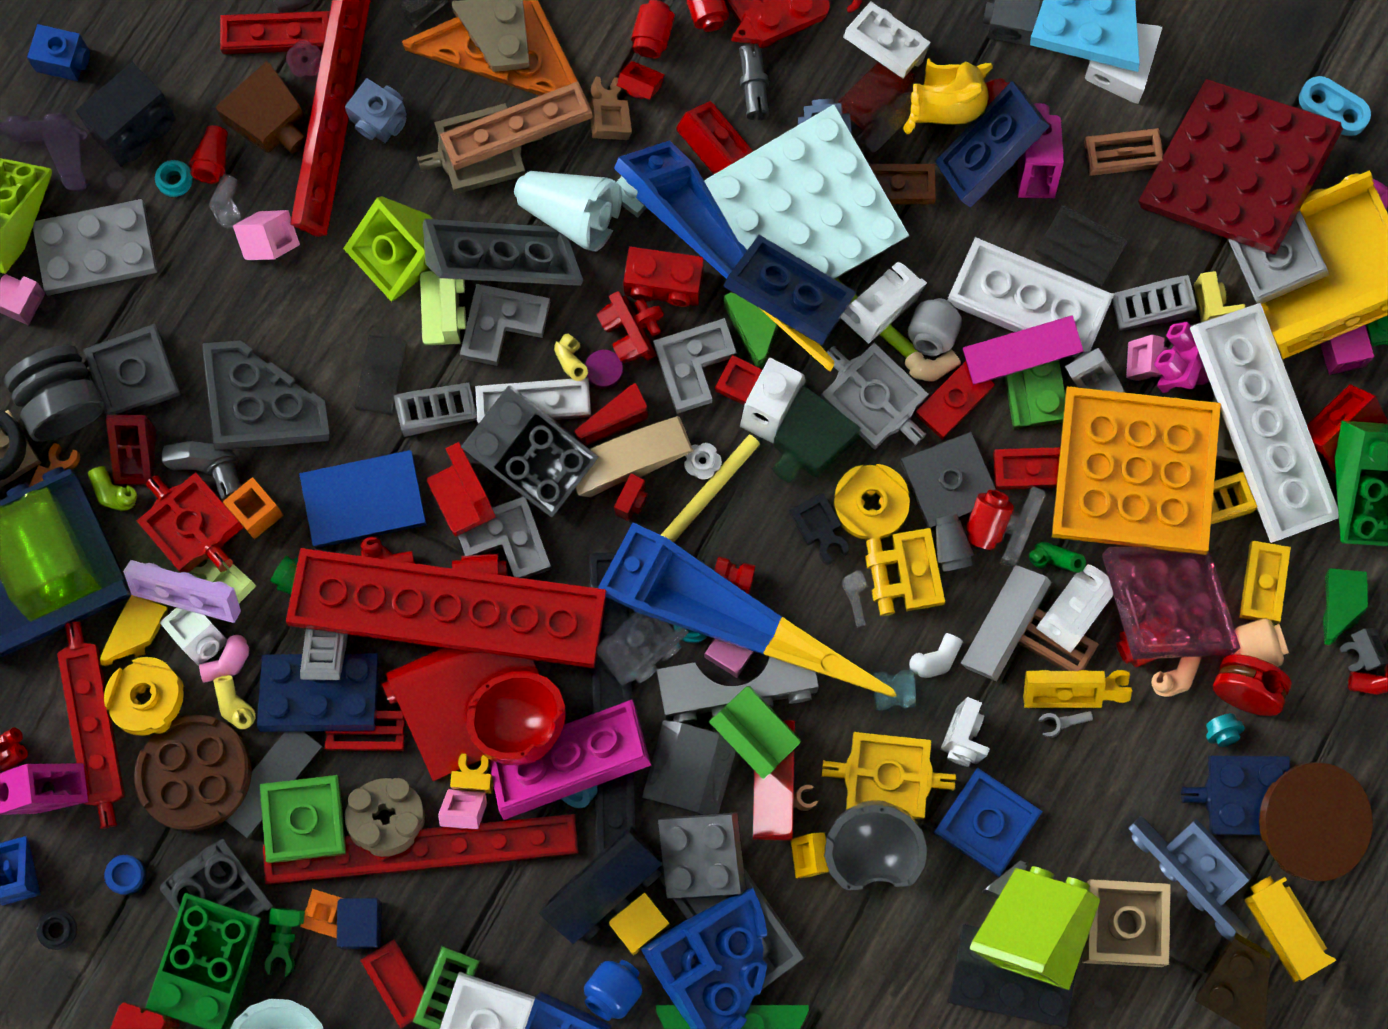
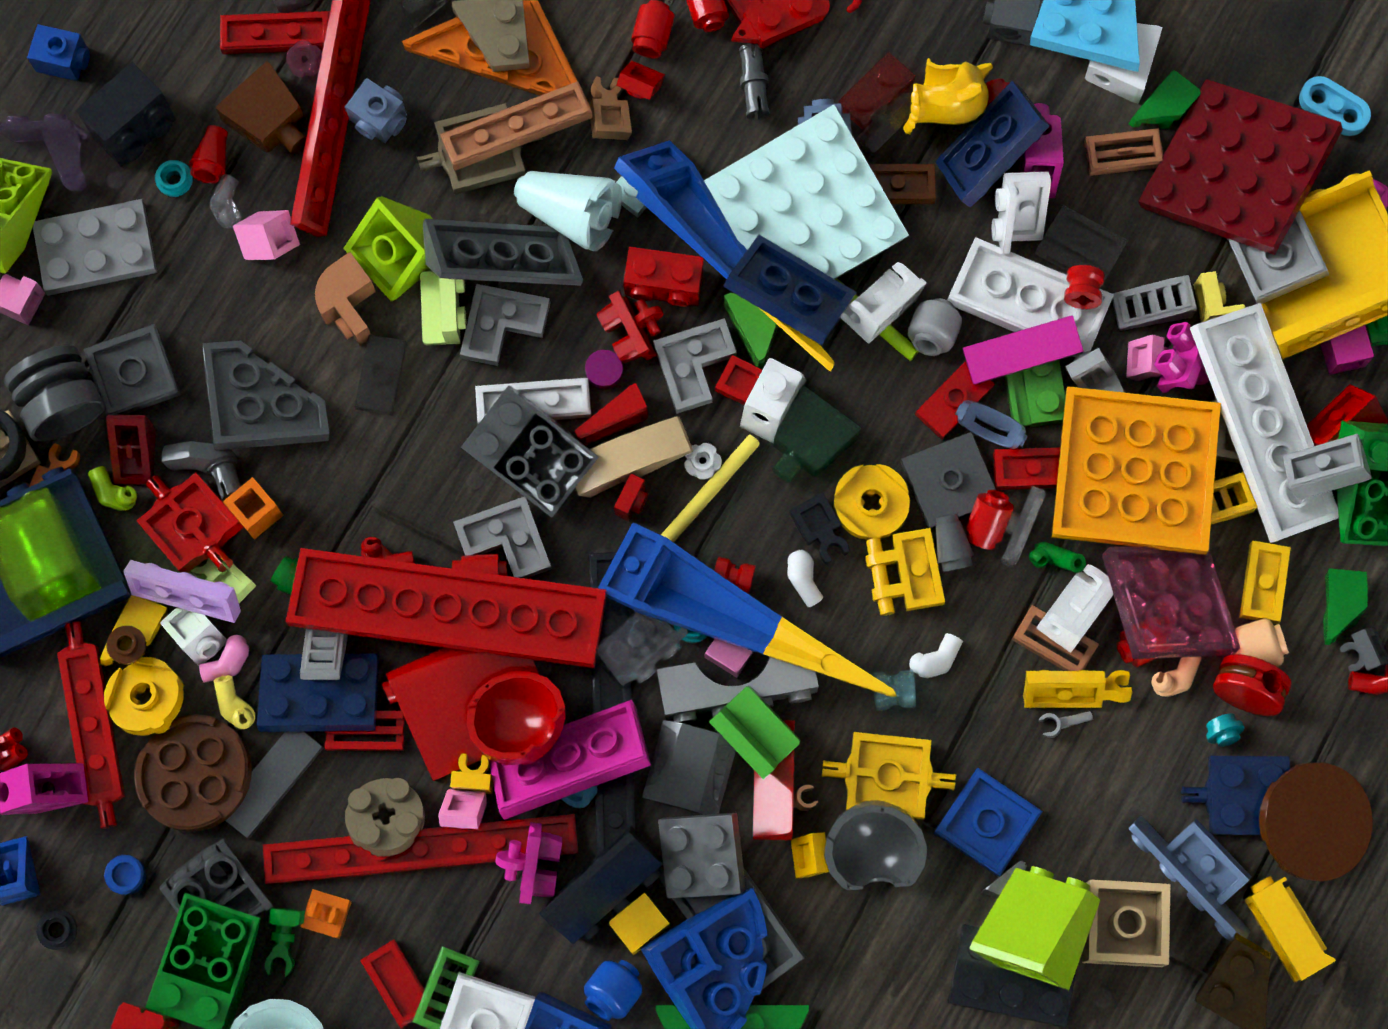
(131, 655): none -> reddish brown plate
(302, 819): bright green plate -> none
(339, 291): none -> nougat brick
(359, 923): dark blue panel -> none
(362, 499): blue tile -> none
(424, 424): light grey slope -> none
(460, 493): red panel -> none
(539, 846): none -> dark pink hips
(570, 363): light yellow arm -> none
(712, 137): red slope -> none
(801, 576): none -> white arm
(852, 586): clear hand -> none
(875, 395): light grey plate -> none
(887, 39): white bracket -> none
(929, 369): tan arm -> none
(963, 727): white bracket -> none
(970, 410): none -> sand blue helmet
(1006, 622): light grey tile -> none
(1021, 208): none -> white bracket
(1084, 287): none -> red wheel
(1167, 102): none -> green slope
(1326, 467): none -> light grey slope

